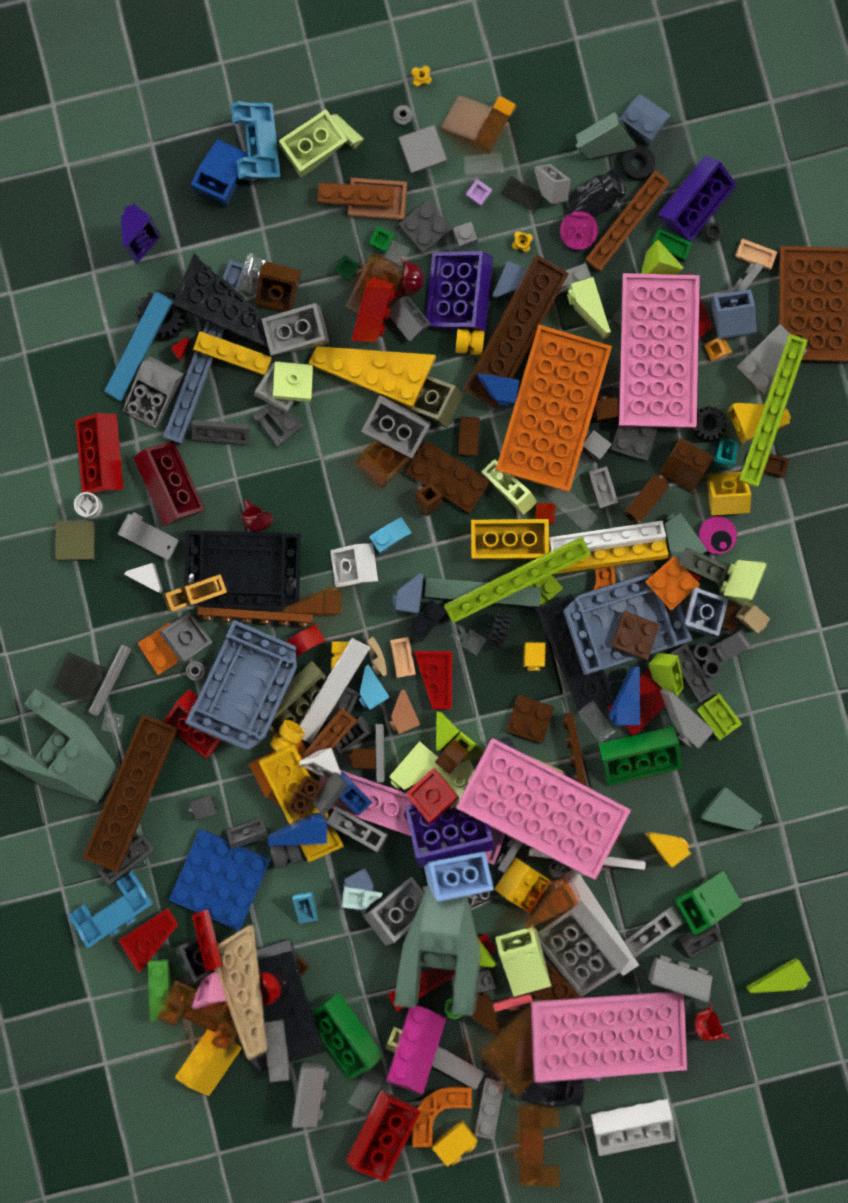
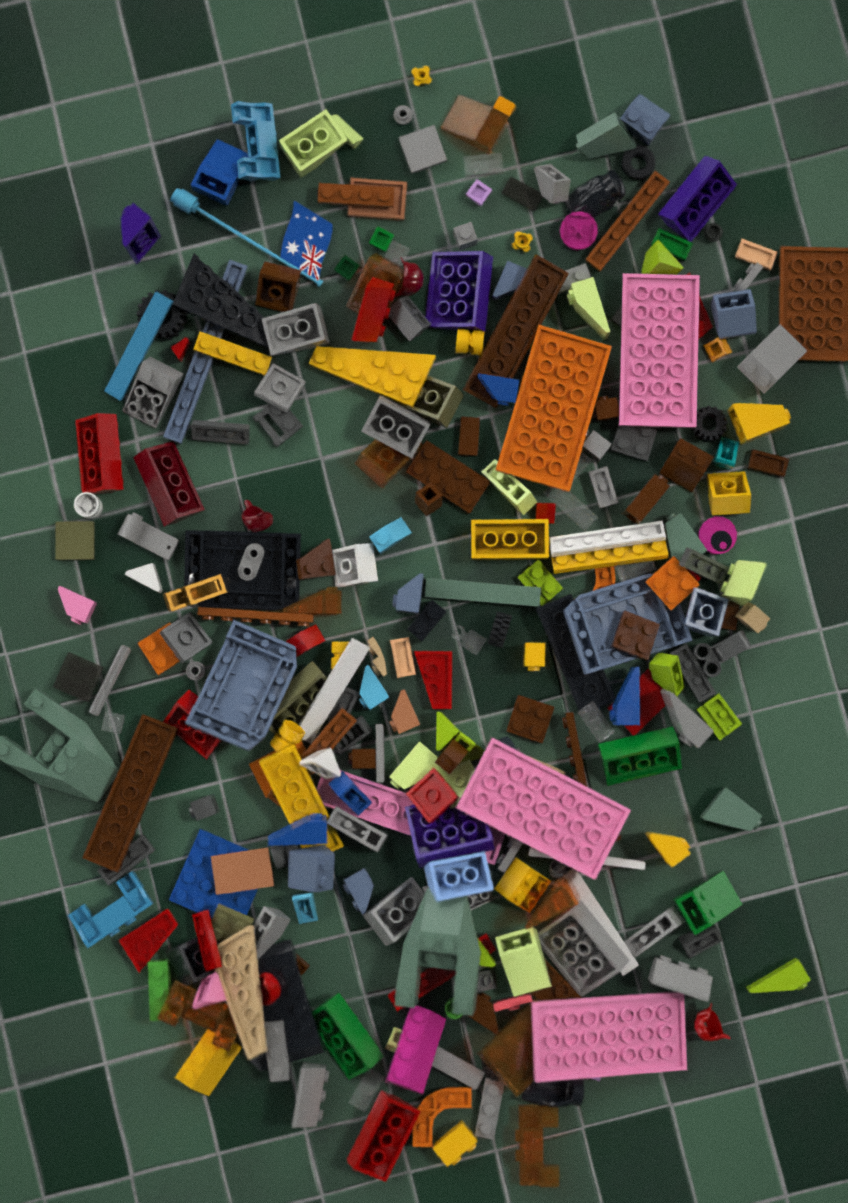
(77, 606): none -> bright pink slope
(228, 922): none -> olive plate
(242, 871): none -> nougat tile
(247, 833): dark grey plate -> none
(250, 274): clear plate -> none
(251, 562): none -> light grey plate
(269, 928): none -> light grey slope
(292, 381): yellowish green plate -> none
(303, 242): none -> flag
(304, 795): reddish brown slope -> none
(311, 869): none -> sand blue slope
(317, 562): none -> reddish brown wing
(330, 793): dark grey tile -> none
(358, 898): light aqua slope -> none
(425, 227): dark grey plate -> none
(518, 579): lime plate -> none
(633, 1127): white slope -> none
(773, 410): lime plate -> none

